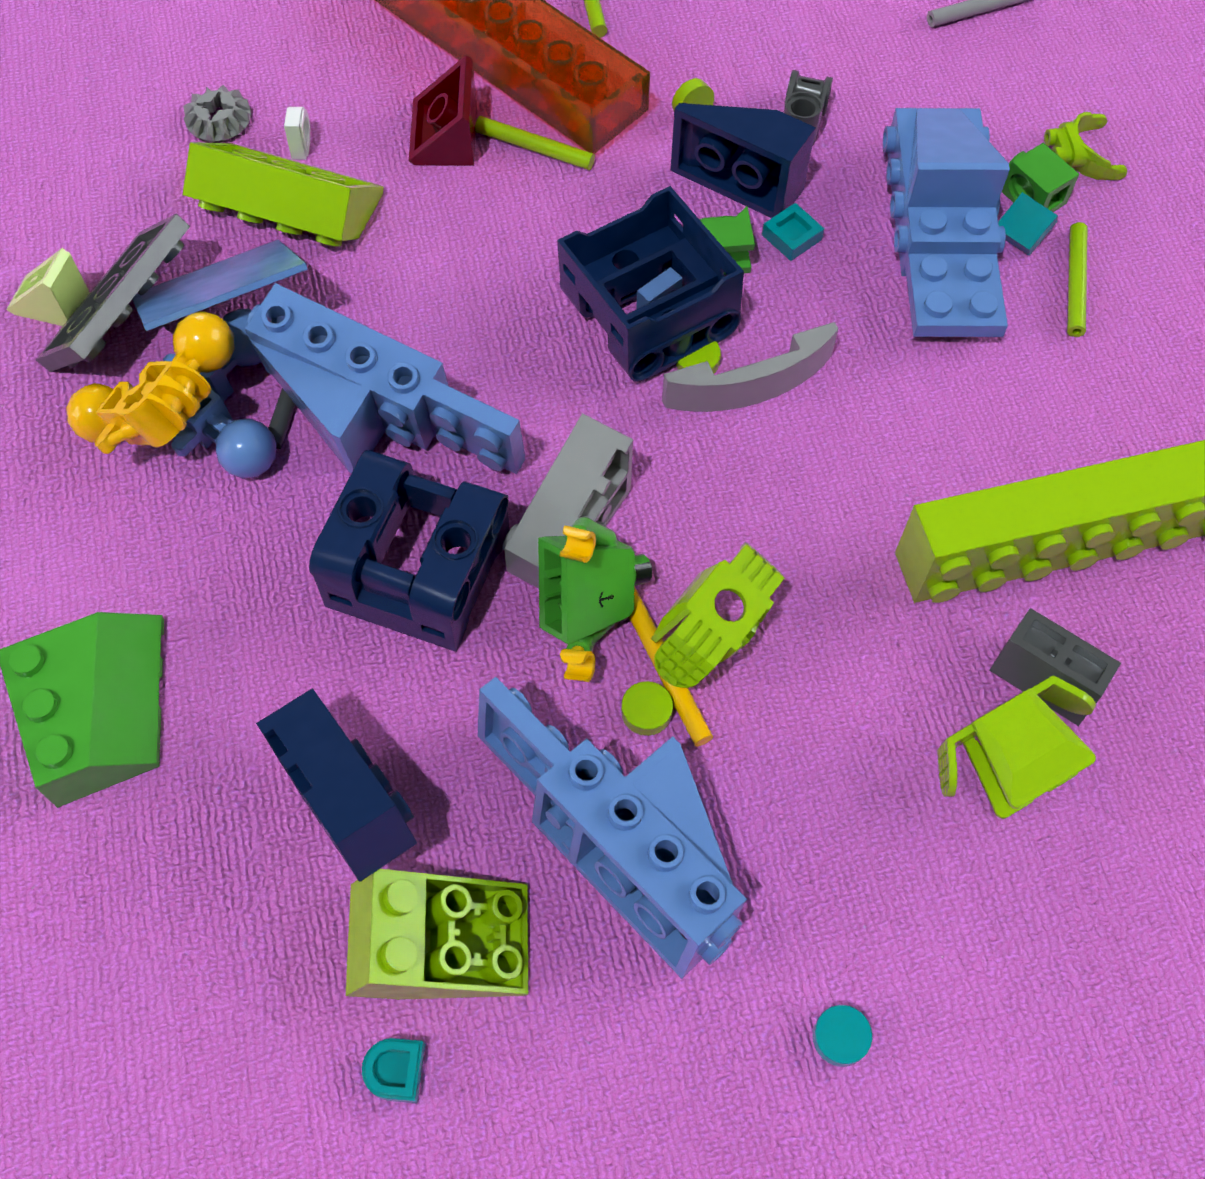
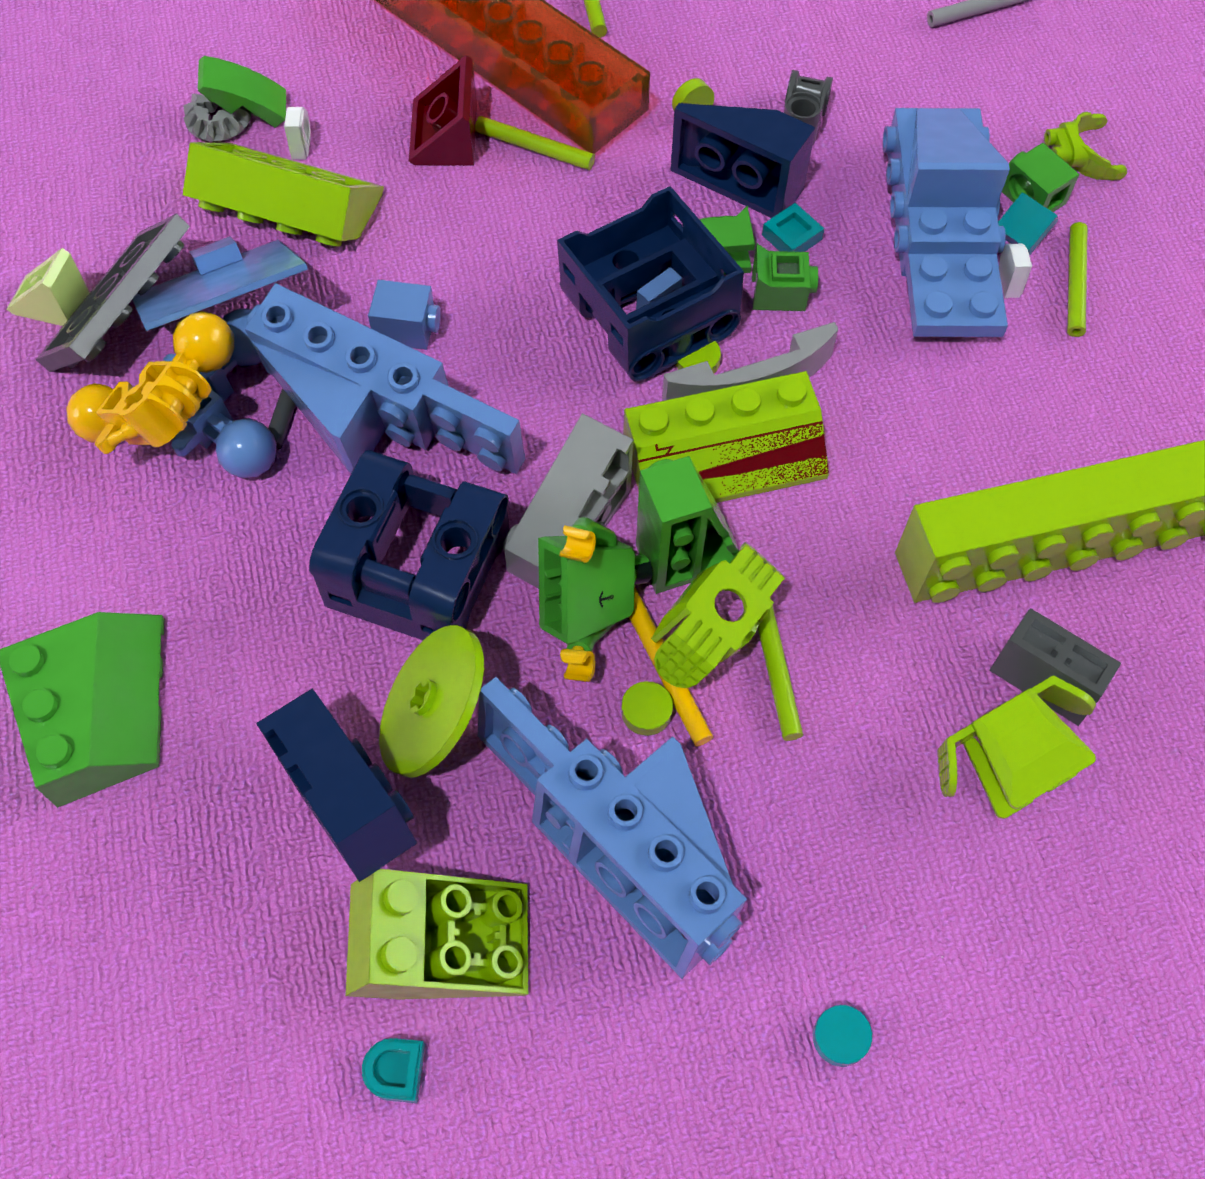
(216, 255): none -> medium blue tile
(239, 86): none -> bright green slope
(404, 312): none -> medium blue brick
(431, 701): none -> lime piece
(679, 524): none -> bright green wedge
(737, 436): none -> lime slope
(779, 678): none -> lime bar
(782, 280): none -> bright green window
(1014, 269): none -> tile

